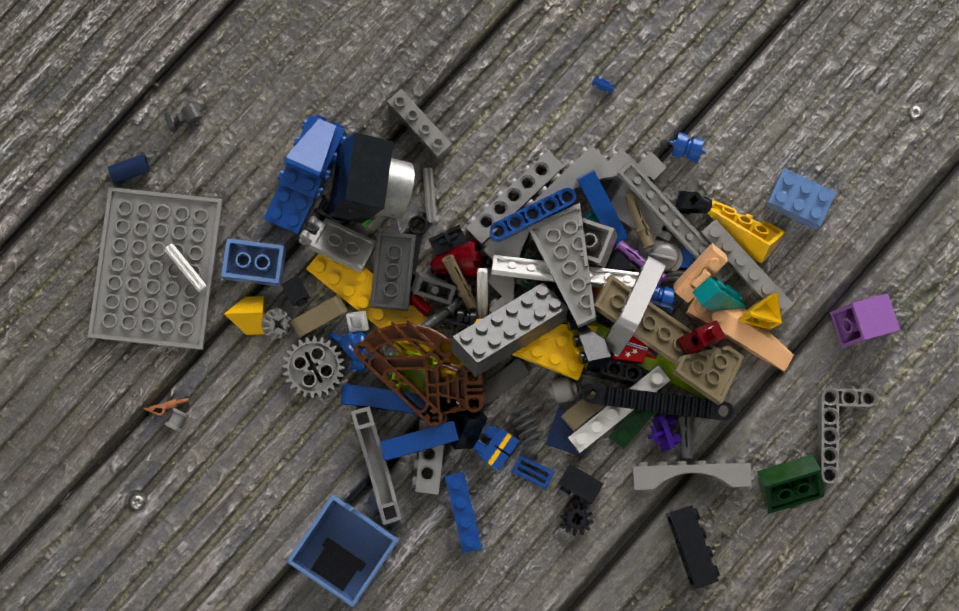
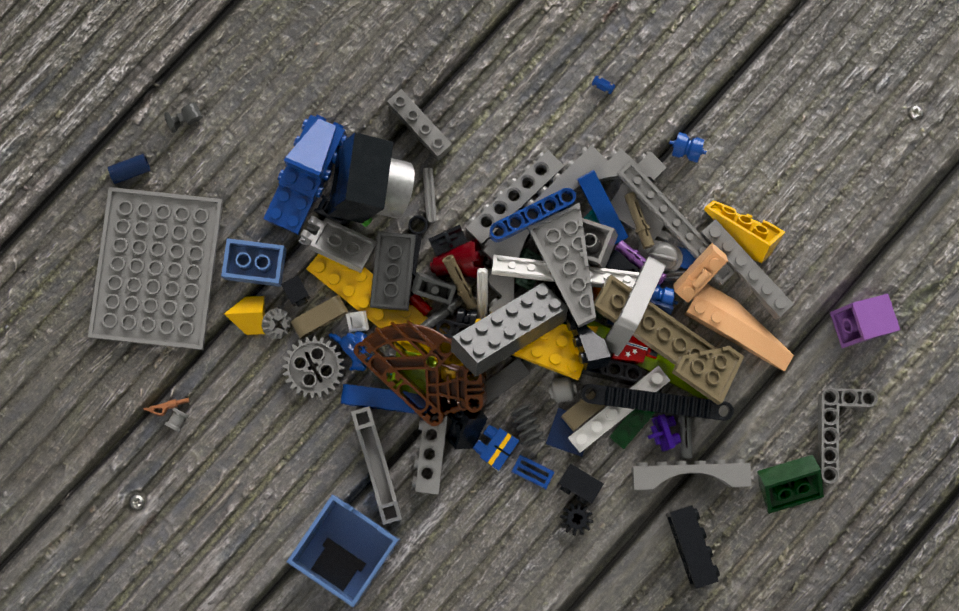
(185, 267): white axle -> none
(419, 440): blue tile -> none
(463, 512): blue brick -> none
(693, 203): black piece -> none
(706, 336): dark red torso -> none
(717, 296): teal slope -> none
(764, 313): yellow slope -> none
(800, 199): medium blue brick -> none

